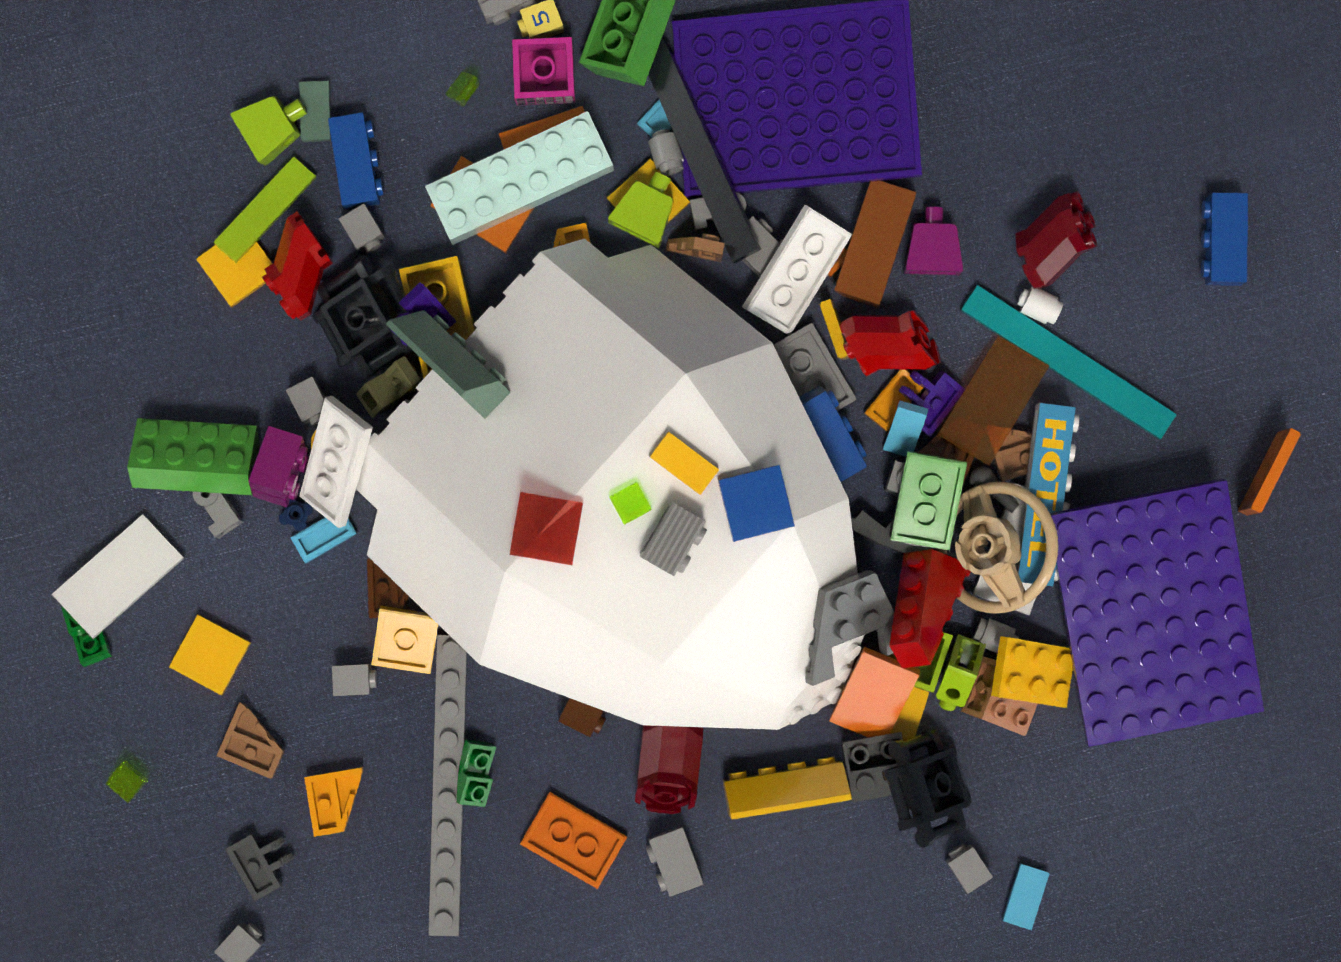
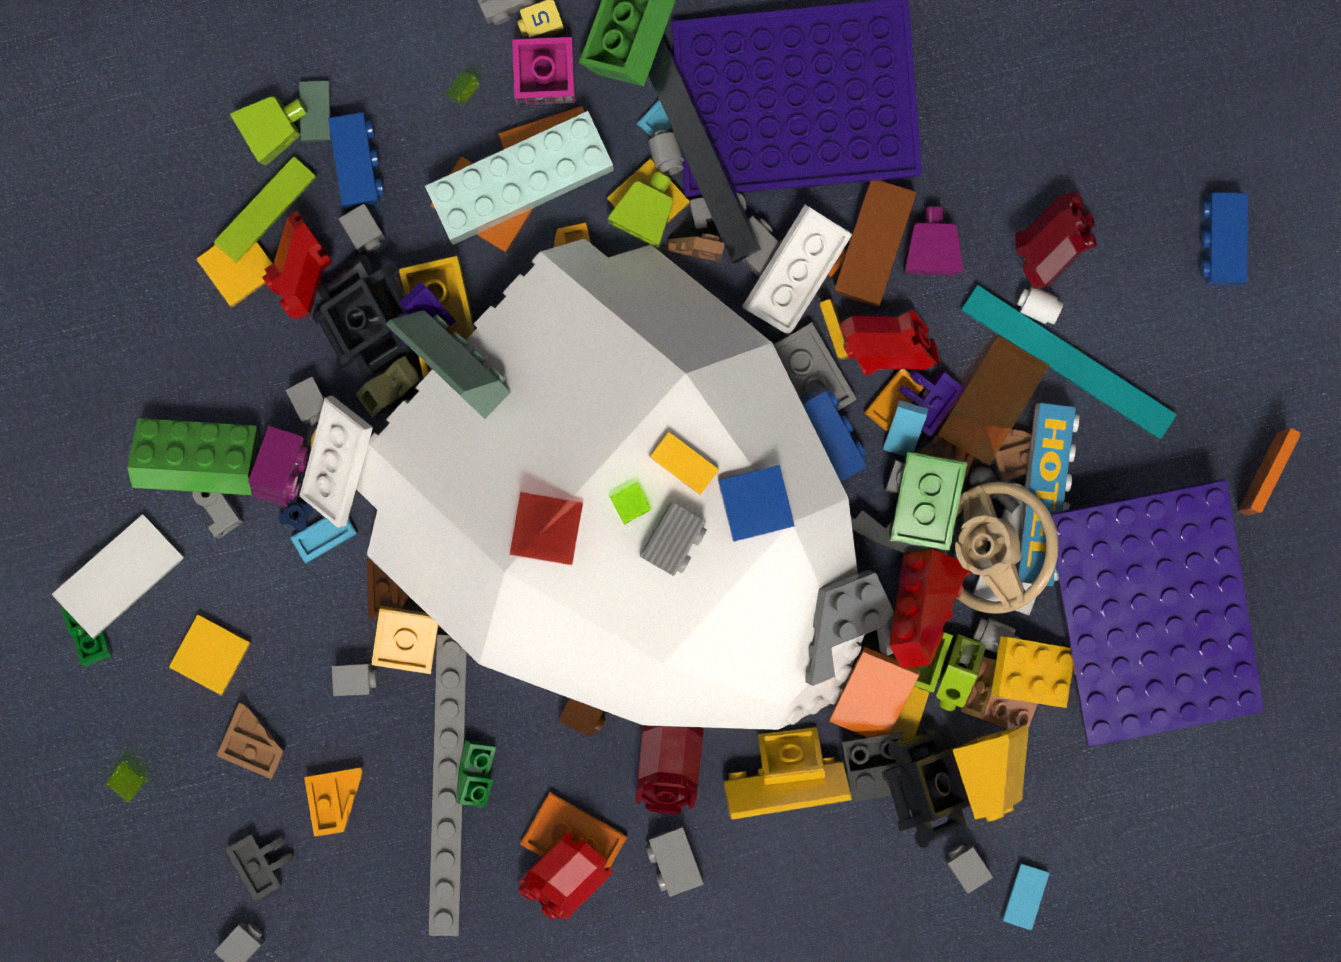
(564, 877): none -> red brick
(791, 756): none -> yellow tile
(994, 771): none -> yellow slope

